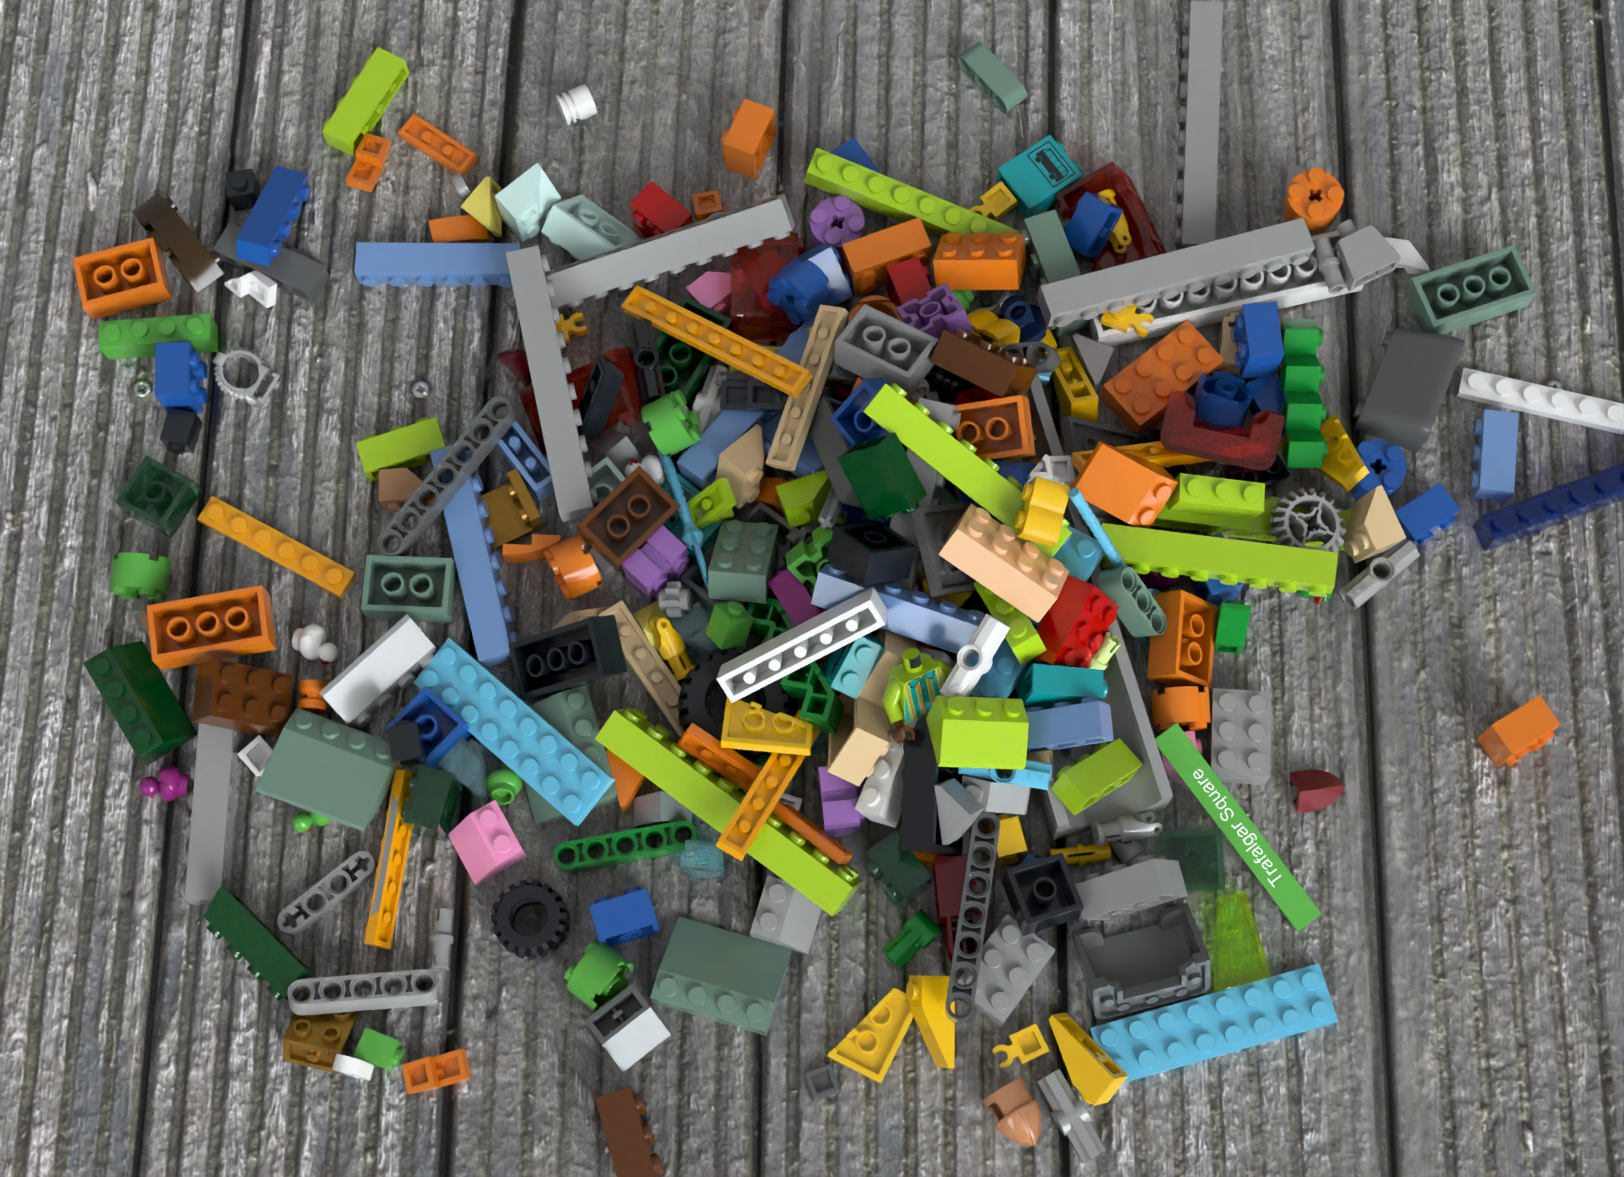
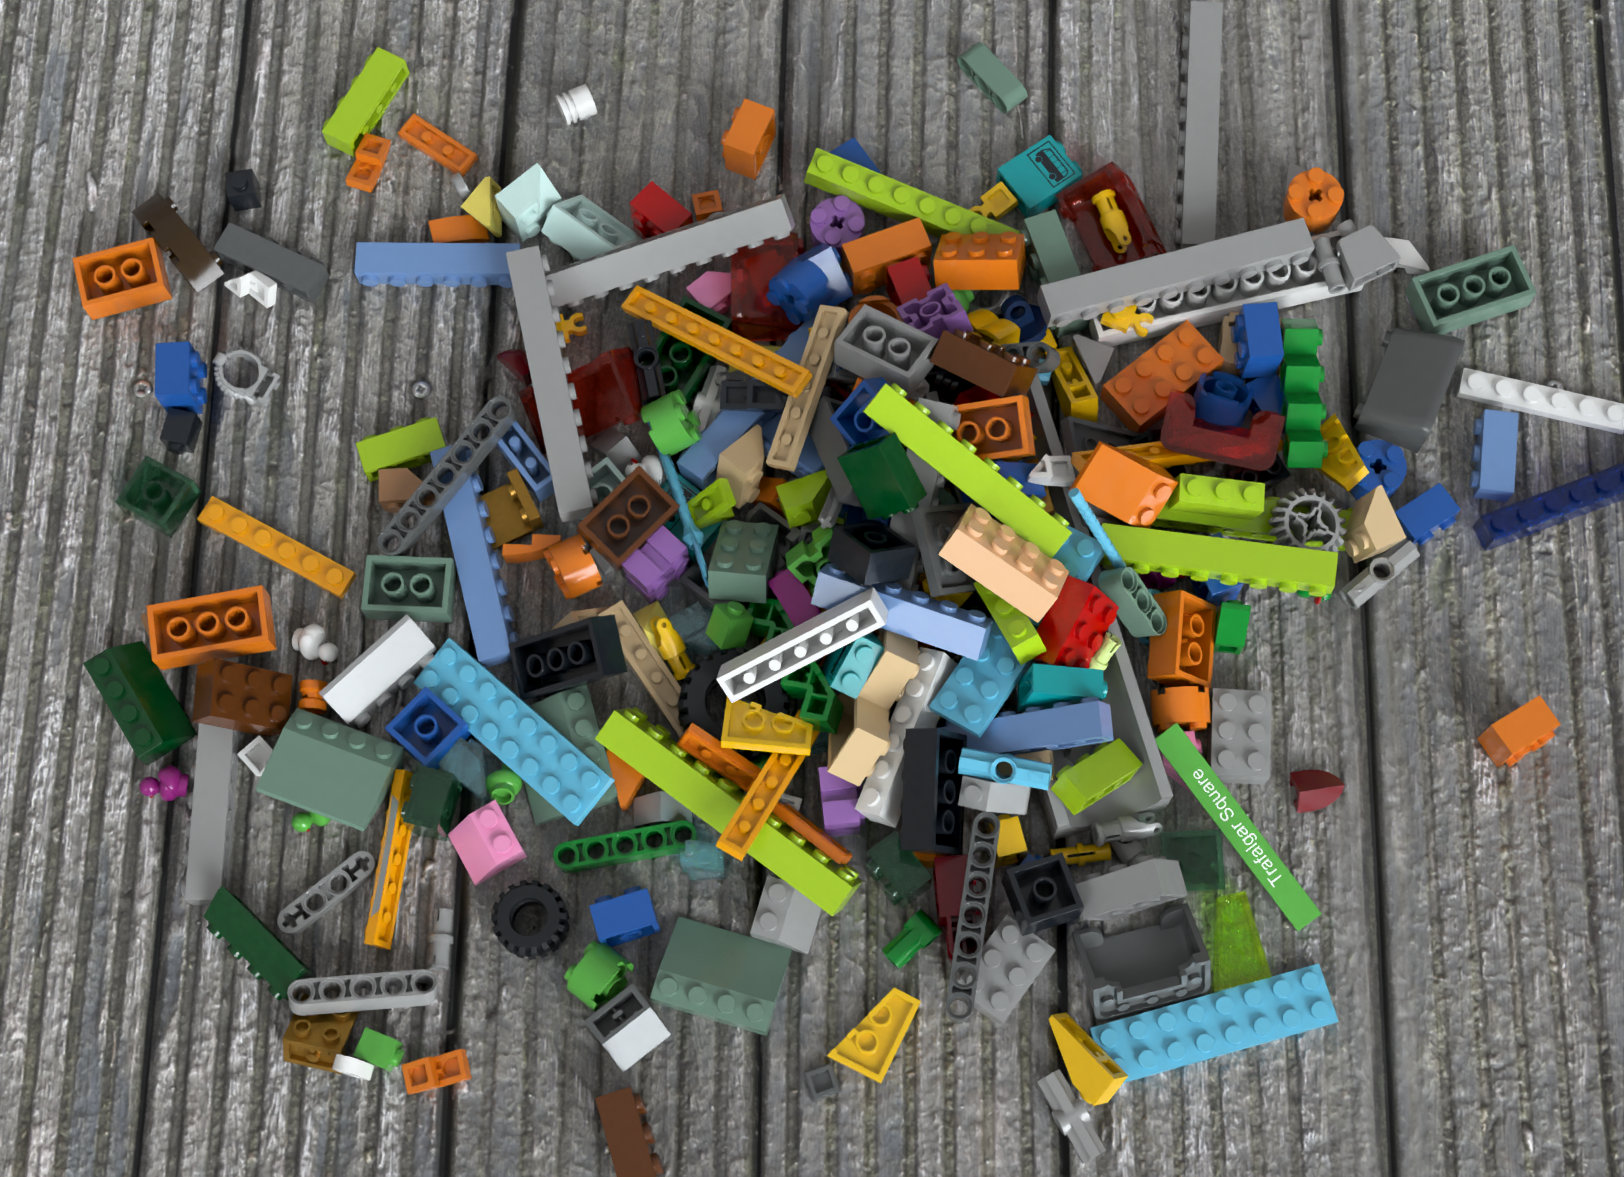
(139, 336): bright green brick -> none
(139, 575): bright green brick -> none
(273, 216): blue brick -> none
(406, 744): black brick -> none
(599, 397): black slope -> none
(674, 599): light grey gear -> none
(913, 690): lime torso -> none
(927, 1005): yellow slope -> none
(955, 809): light grey slope -> none
(979, 732): lime slope -> none
(985, 643): white piece -> none
(1016, 1113): nougat helmet -> none
(1026, 1045): yellow plate -> none
(1042, 511): yellow brick -> none
(1092, 224): blue brick -> none

